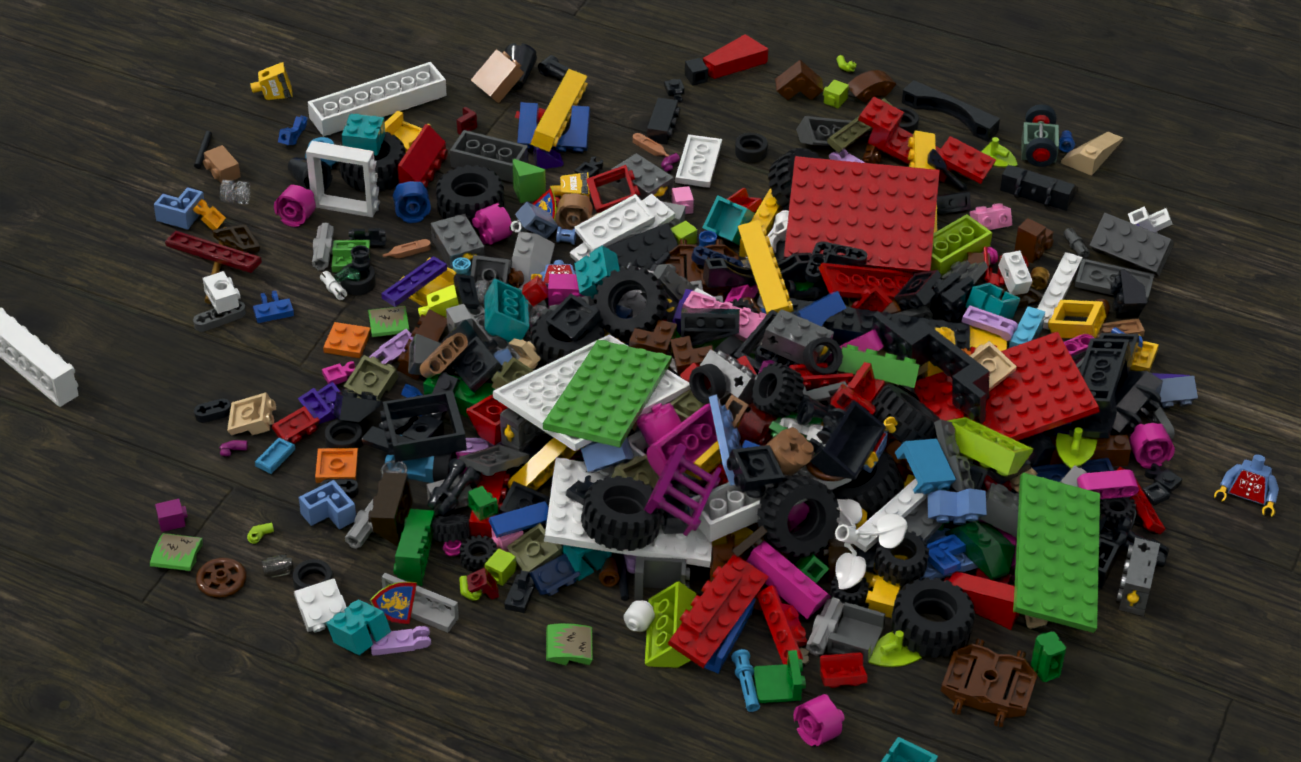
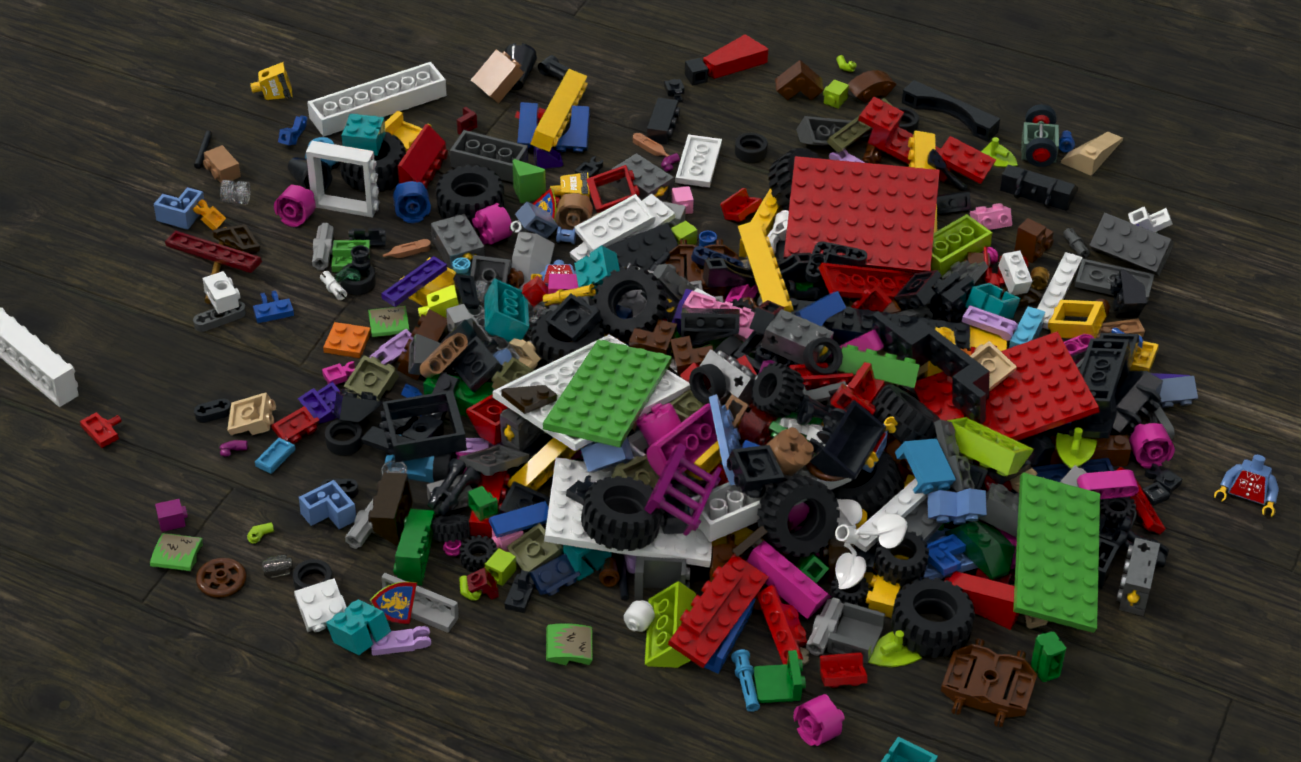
(101, 429): none -> red plate
(336, 464): orange plate -> none
(529, 397): none -> dark brown wing
(561, 295): none -> yellow pin
(726, 218): teal piece -> none
(763, 316): none -> black arch

